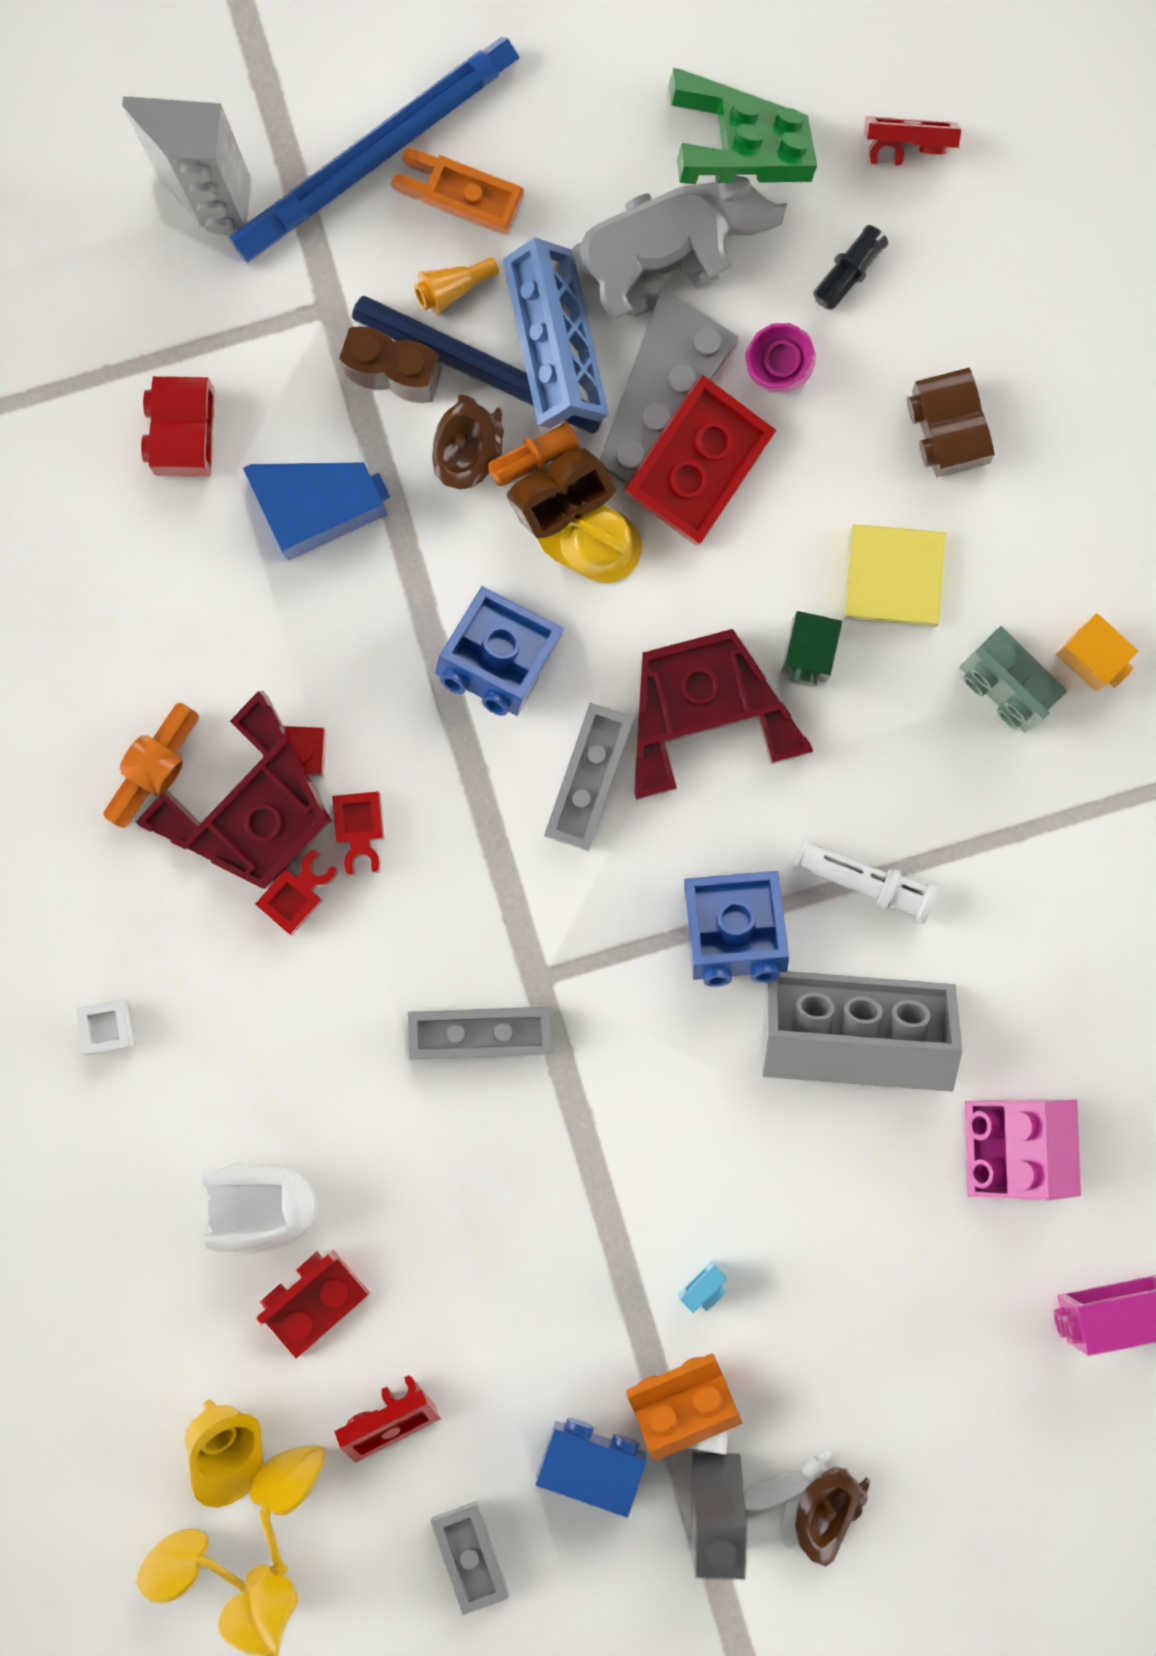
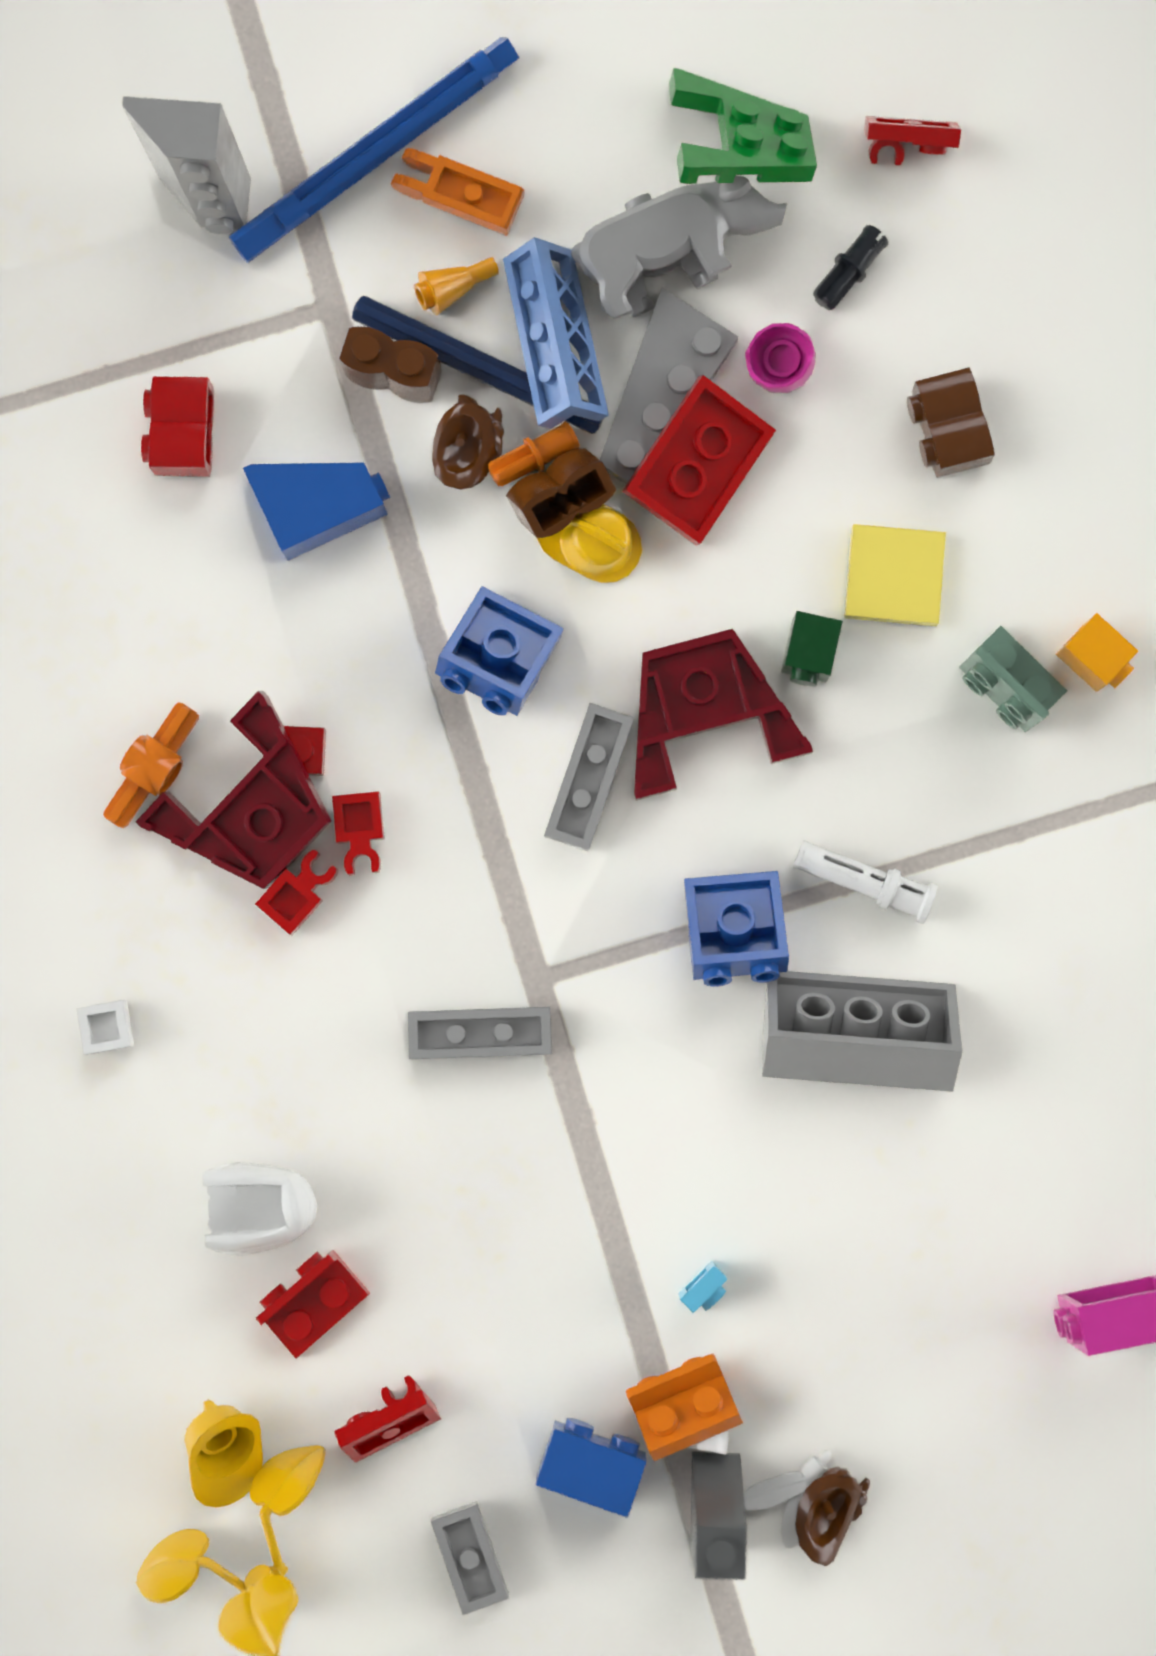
(1023, 1149): dark pink slope -> none

